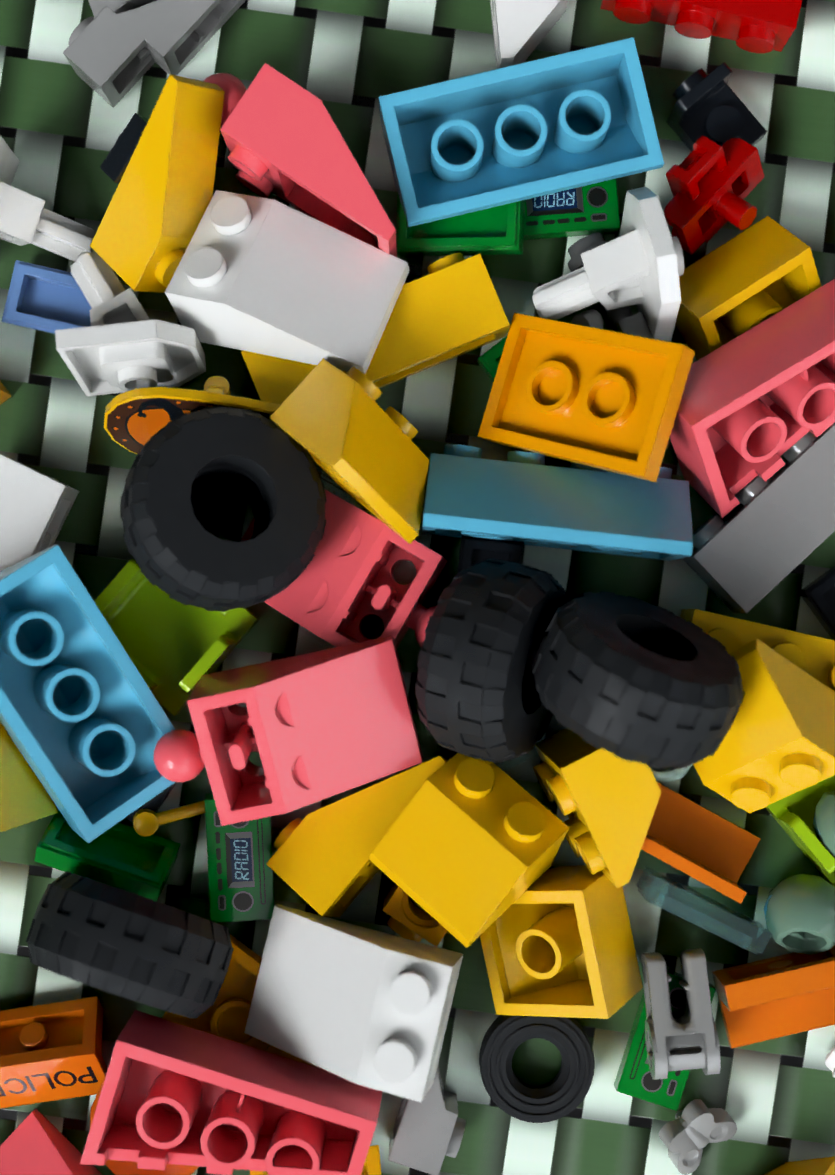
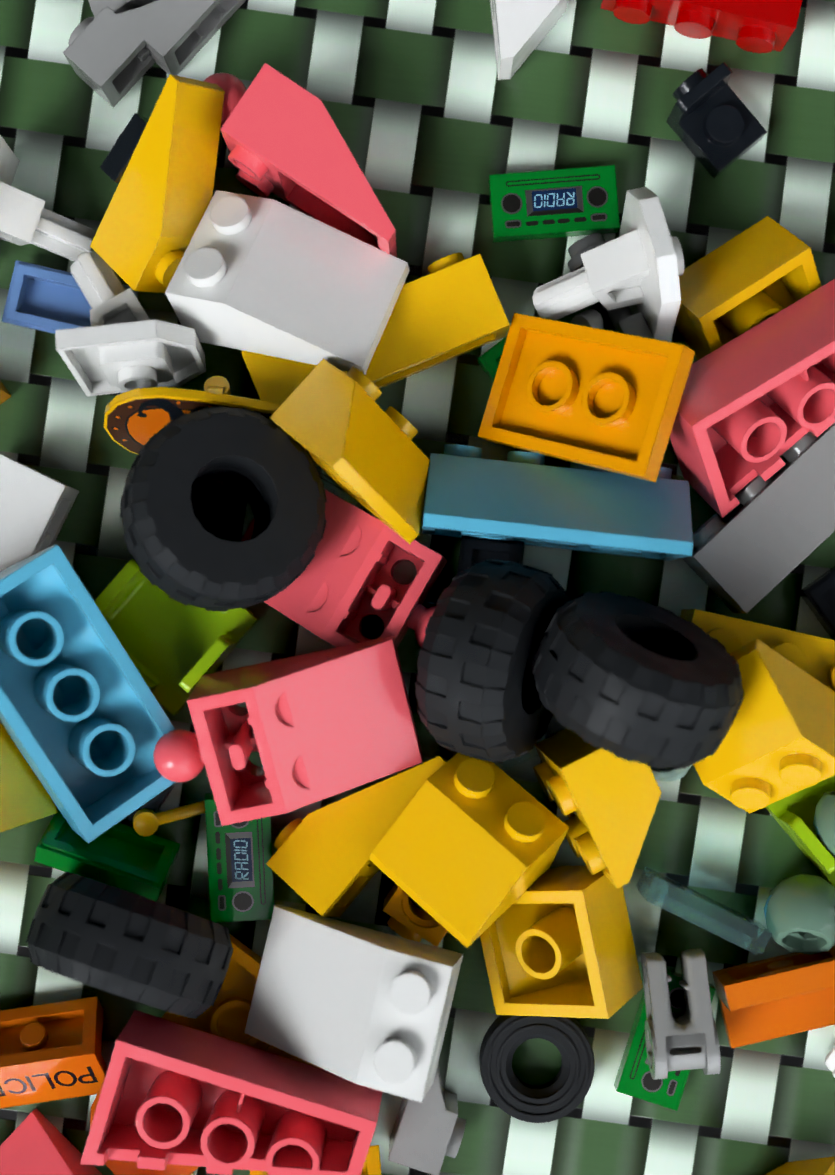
(484, 232): green tile -> none
(520, 132): medium azure slope -> none
(693, 1131): light grey piece -> none
(699, 843): orange panel -> none
(712, 190): red piece -> none

